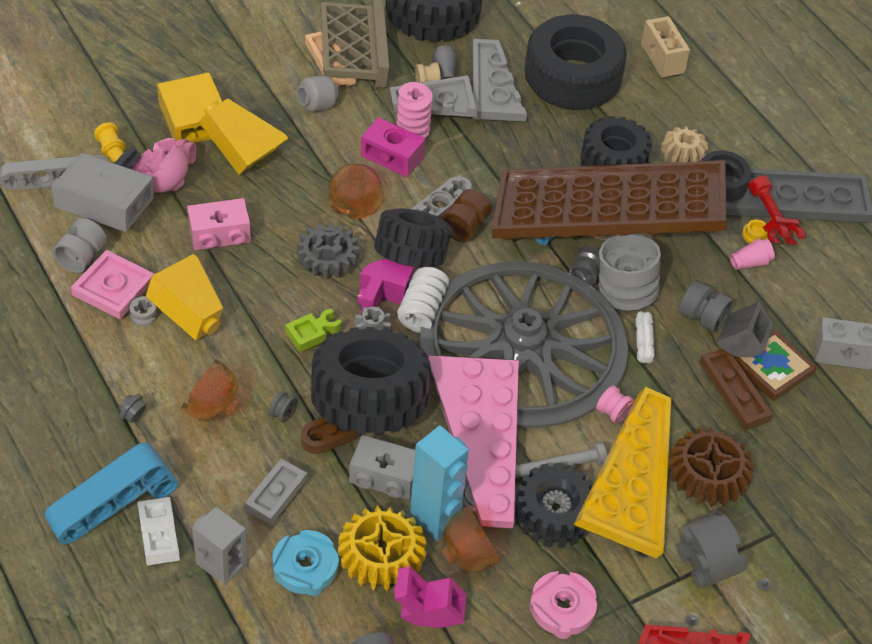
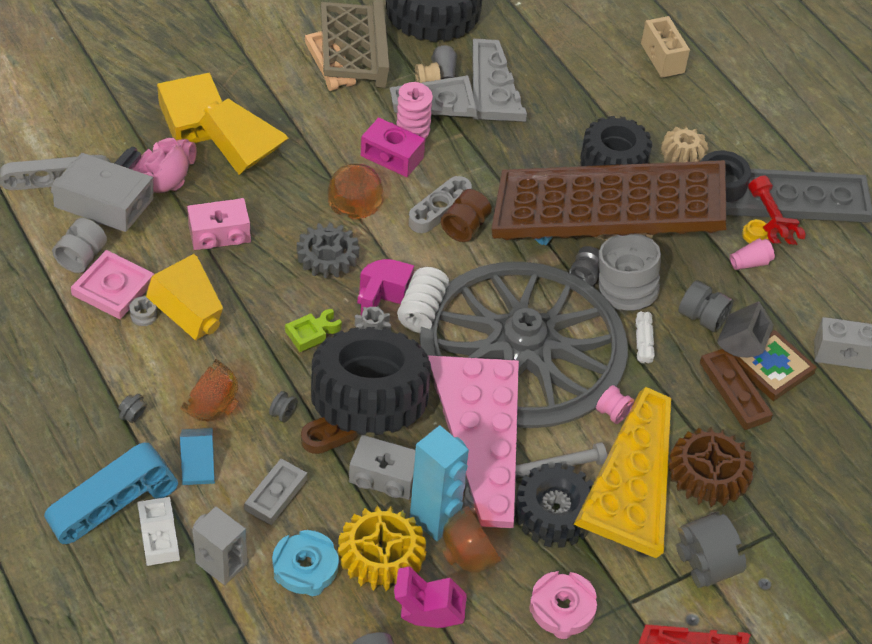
(111, 144): yellow pin -> none
(197, 456): none -> dark azure slope
(317, 93): light grey head -> none
(412, 238): black tyre -> none
(568, 83): black tyre -> none

